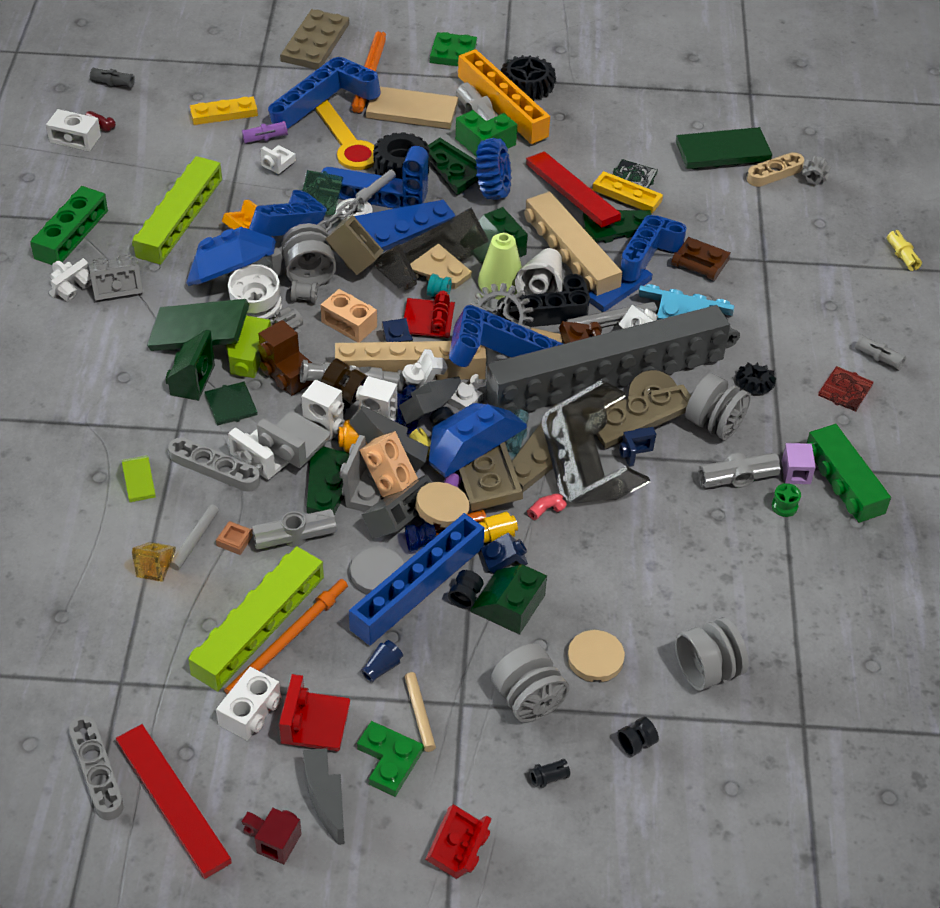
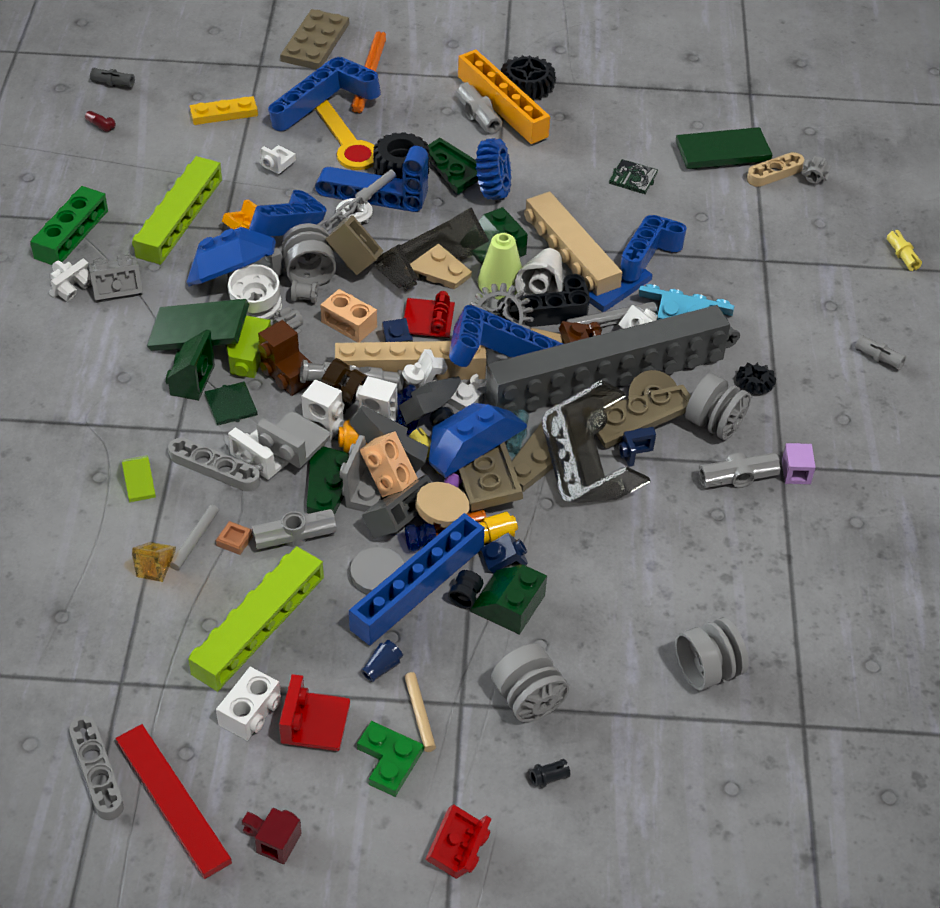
(73, 130): white brick -> none
(279, 130): medium lavender pin -> none
(323, 188): clear green piece -> none
(323, 602): orange bar -> none
(325, 792): dark grey slope -> none
(404, 223): blue wing -> none
(413, 107): tan tile -> none
(438, 284): teal wheel -> none
(449, 46): green plate -> none
(473, 129): green brick -> none
(542, 504): coral arm -> none
(573, 189): red tile -> none
(596, 655): tan tile -> none
(625, 227): dark green wing -> none
(627, 192): yellow plate -> none
(637, 736): black wheel -> none
(701, 258): reddish brown plate -> none
(786, 500): green wheel -> none
(846, 388): clear red piece -> none
(848, 473): green brick -> none

